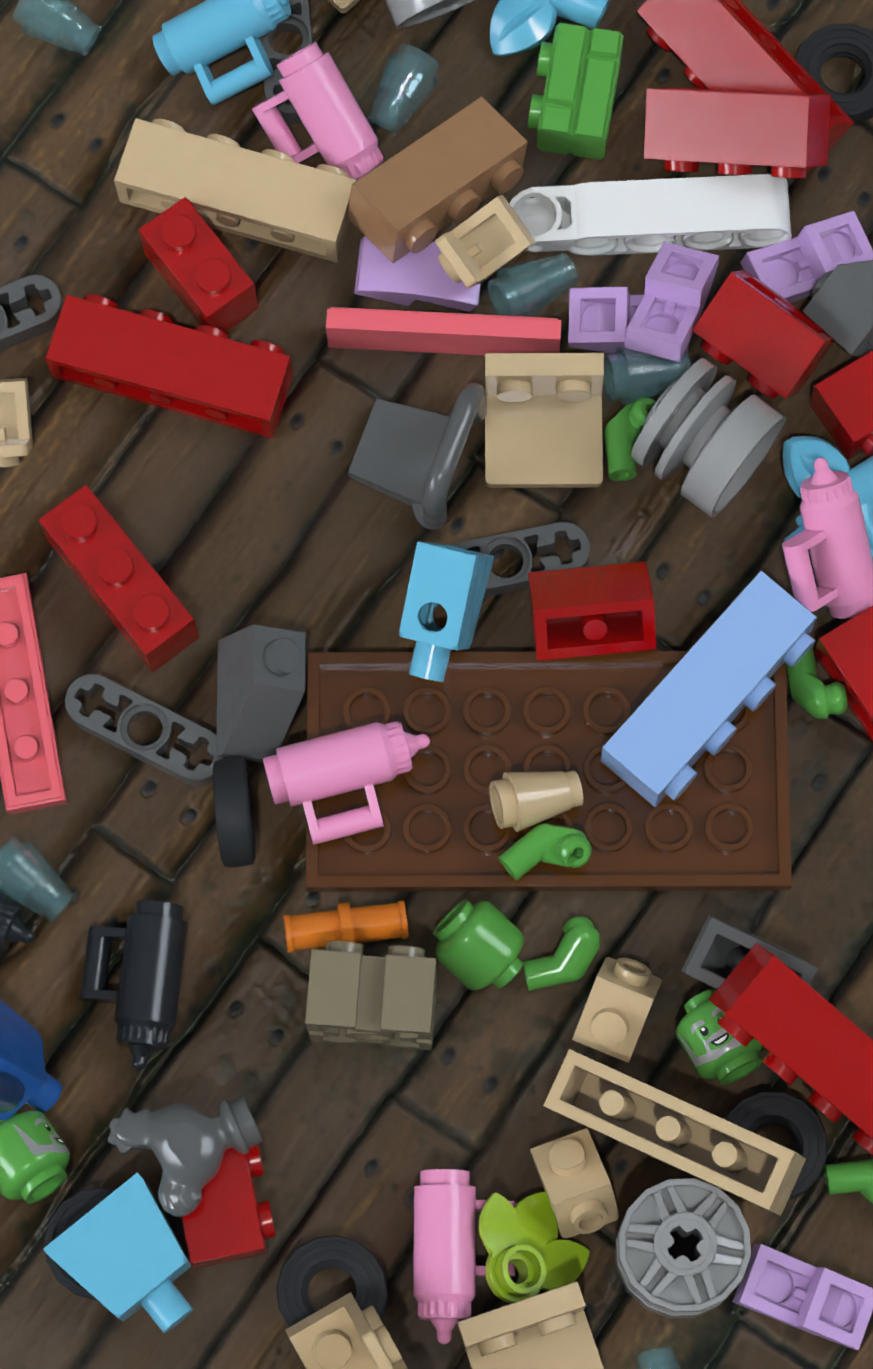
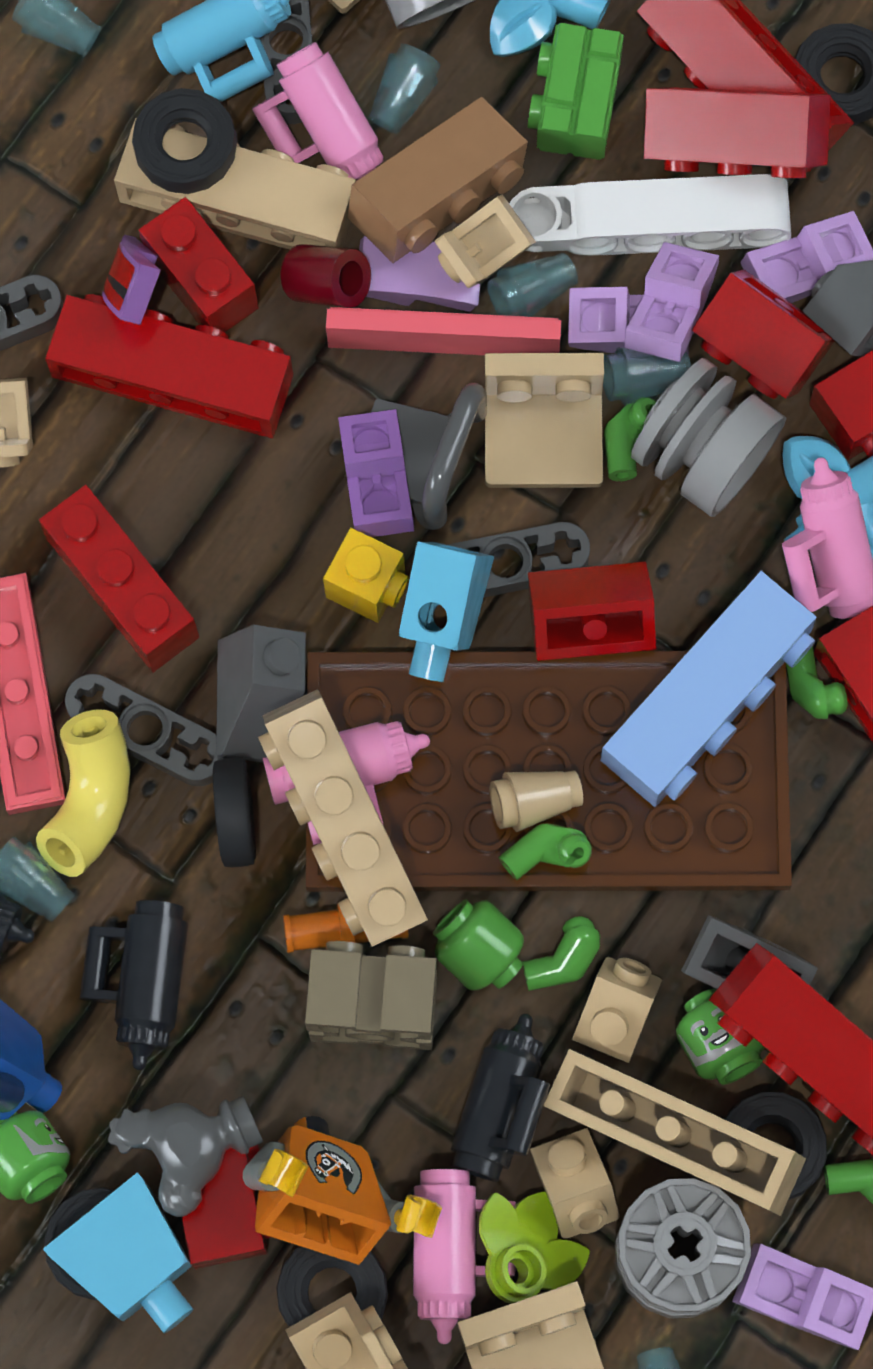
(95, 793): none -> light yellow cylinder
(131, 280): none -> medium lavender slope
(178, 107): none -> black tyre
(326, 275): none -> dark red brick
(327, 1195): none -> orange torso
(344, 817): none -> tan brick
(366, 576): none -> yellow brick
(376, 473): none -> medium lavender slope
(502, 1103): none -> black piece

